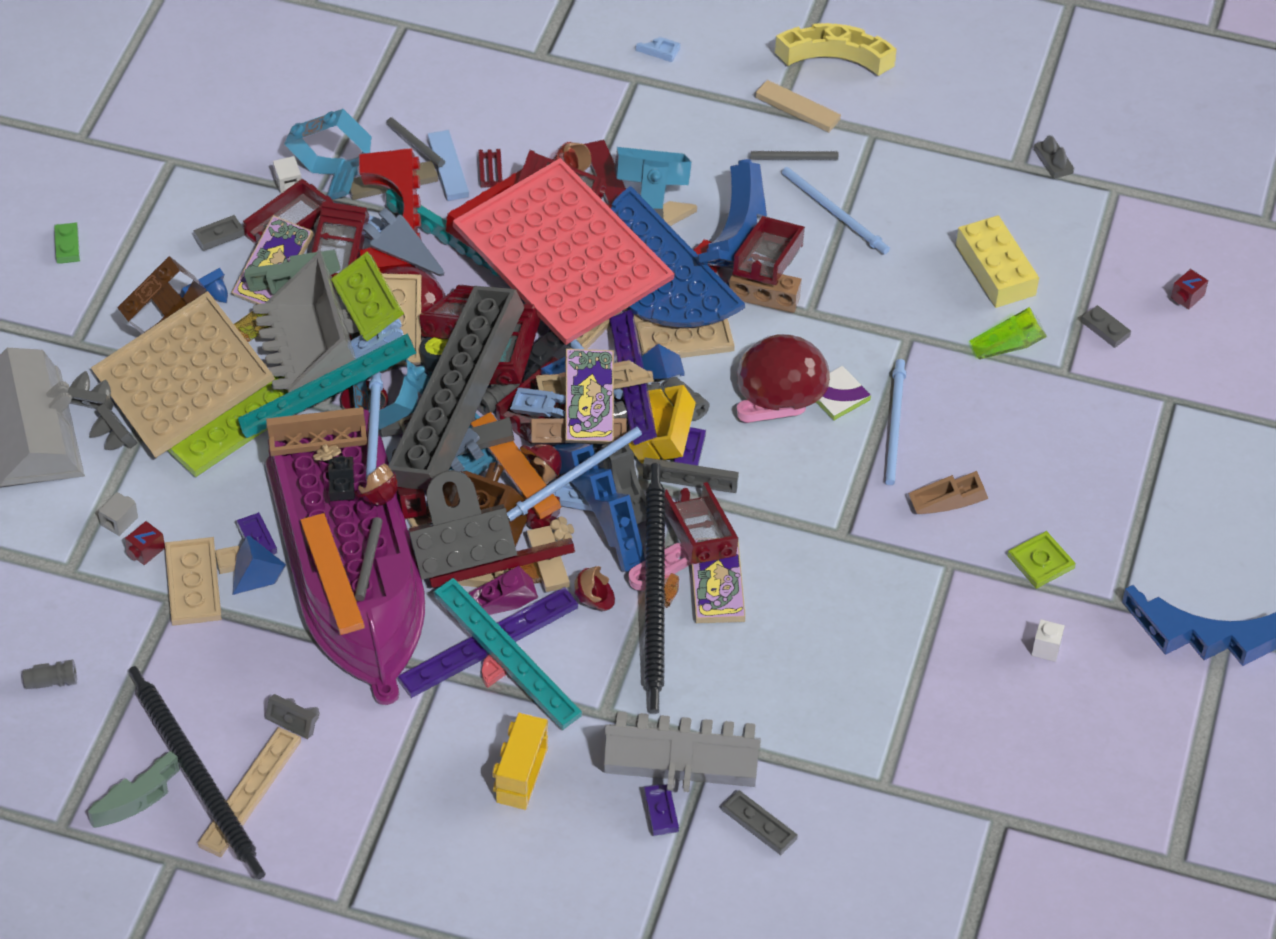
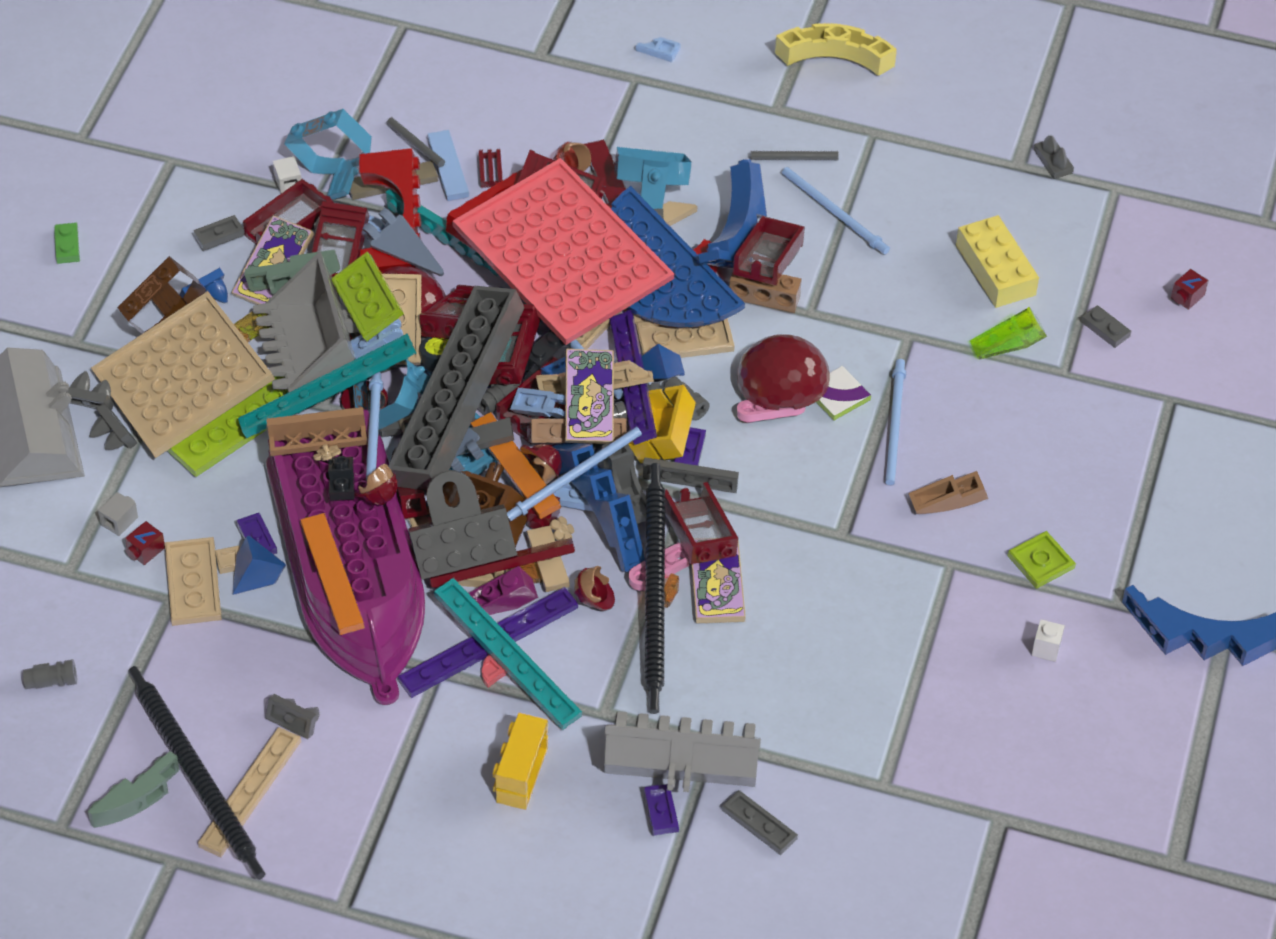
(368, 559): dark grey bar -> none
(798, 106): tan tile -> none

